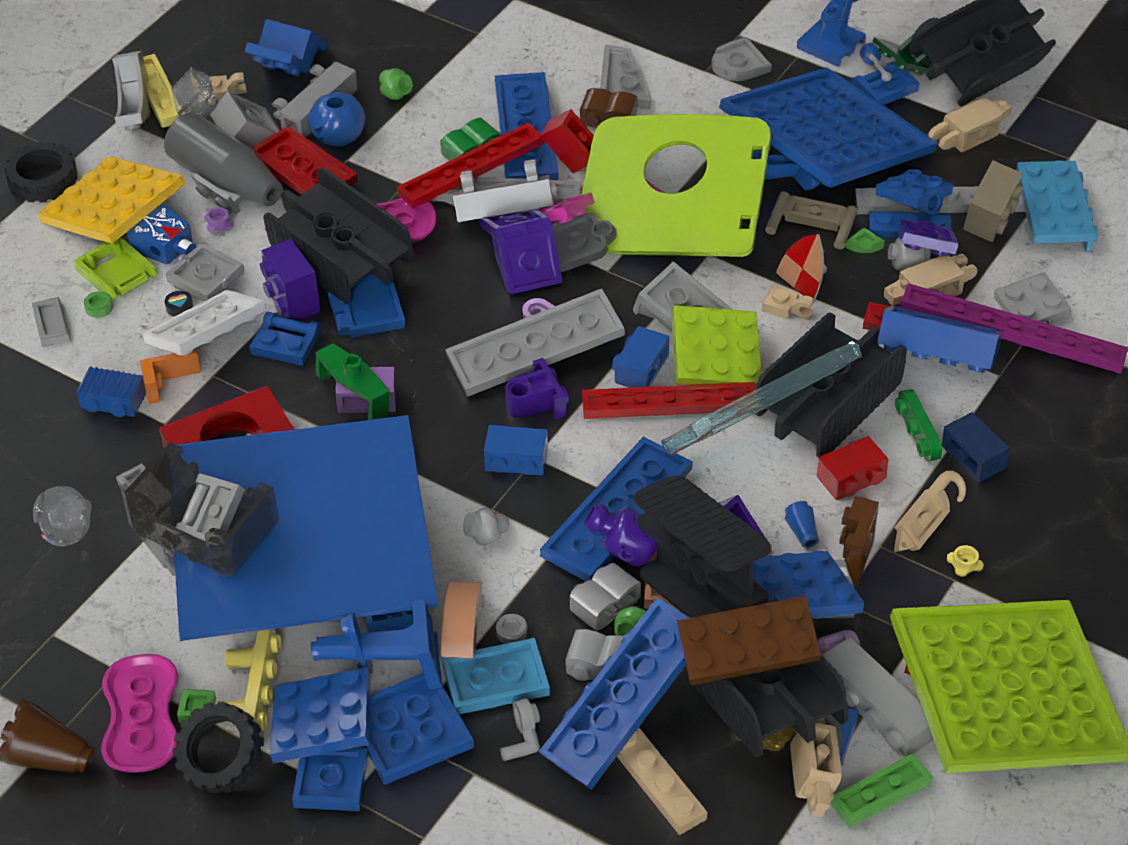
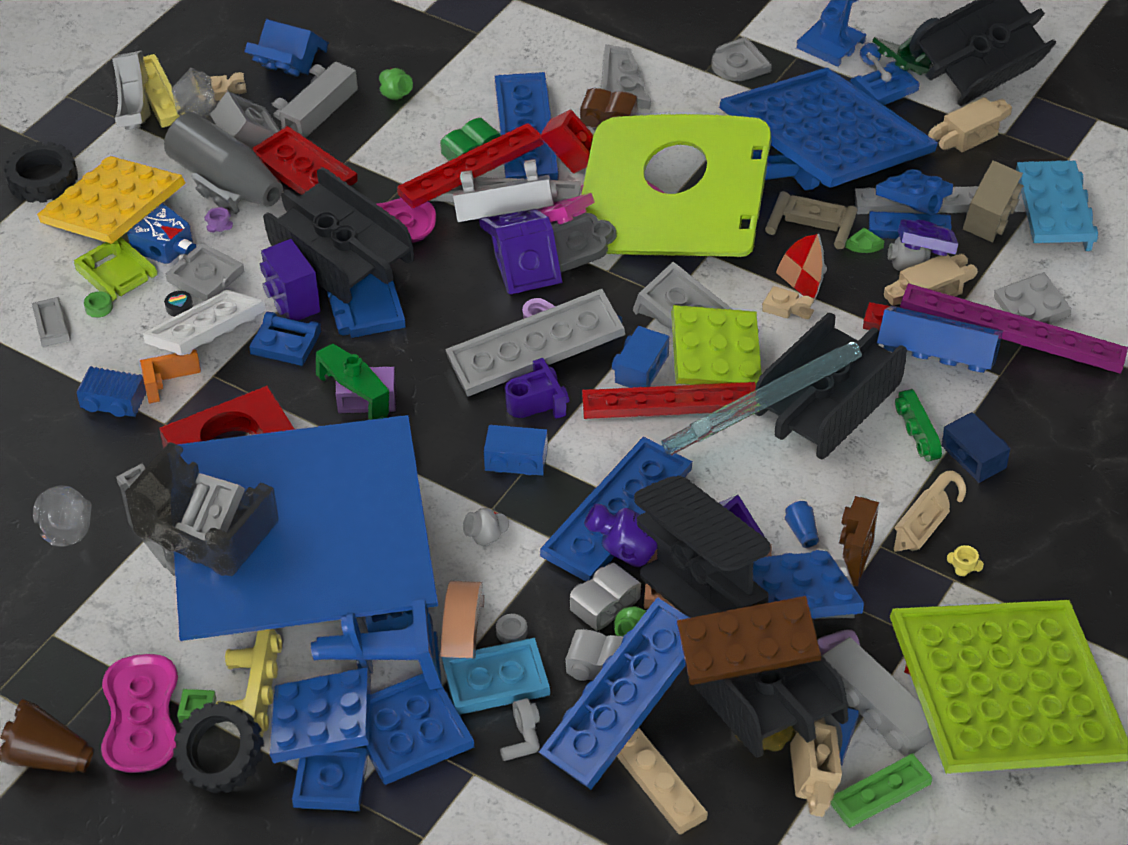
(337, 119): blue piece -> none
(852, 468): red brick -> none

